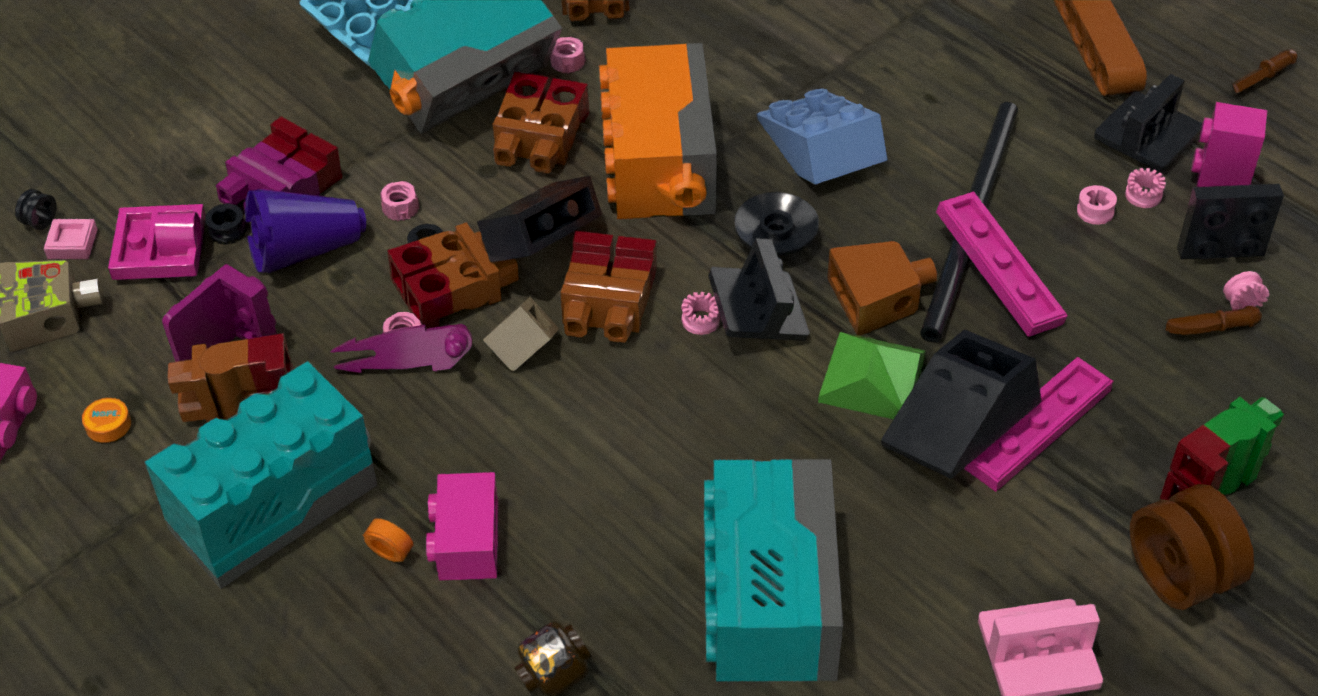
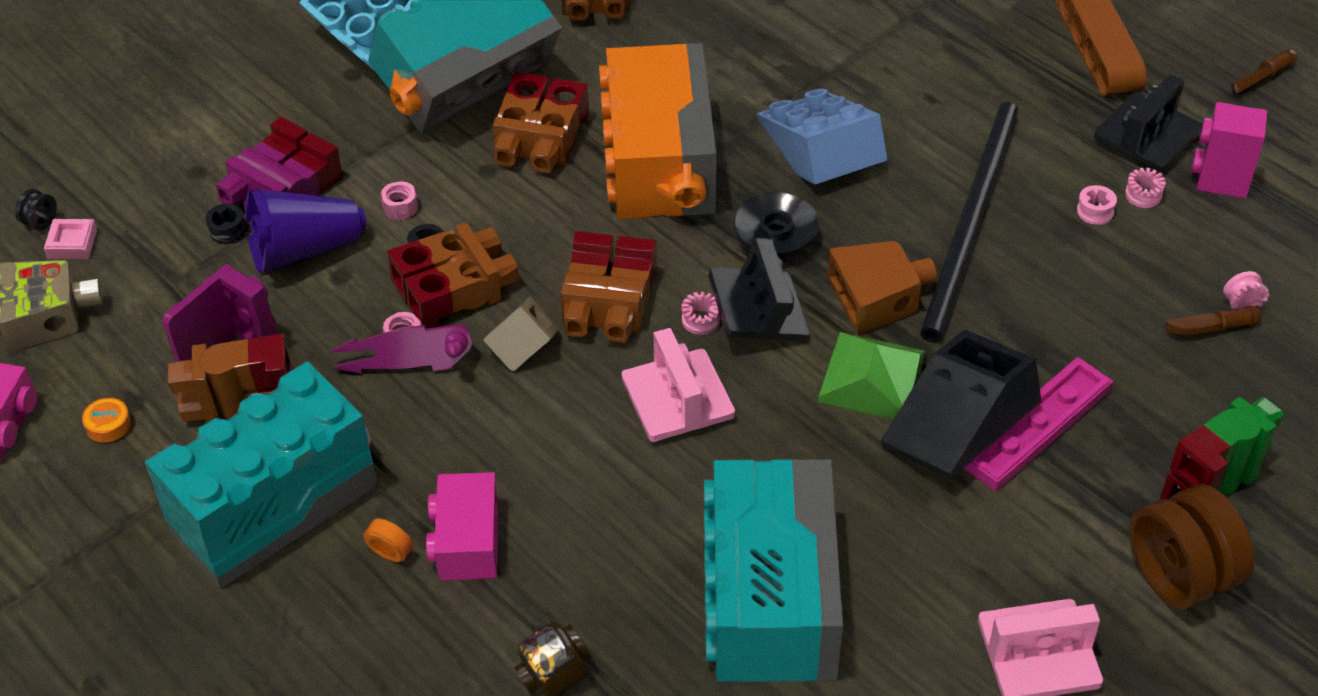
(157, 242): dark pink plate -> none
(539, 219): black brick -> none
(568, 55): bright pink axle -> none
(676, 390): none -> bright pink bracket
(1001, 264): dark pink tile -> none
(1229, 221): black plate -> none

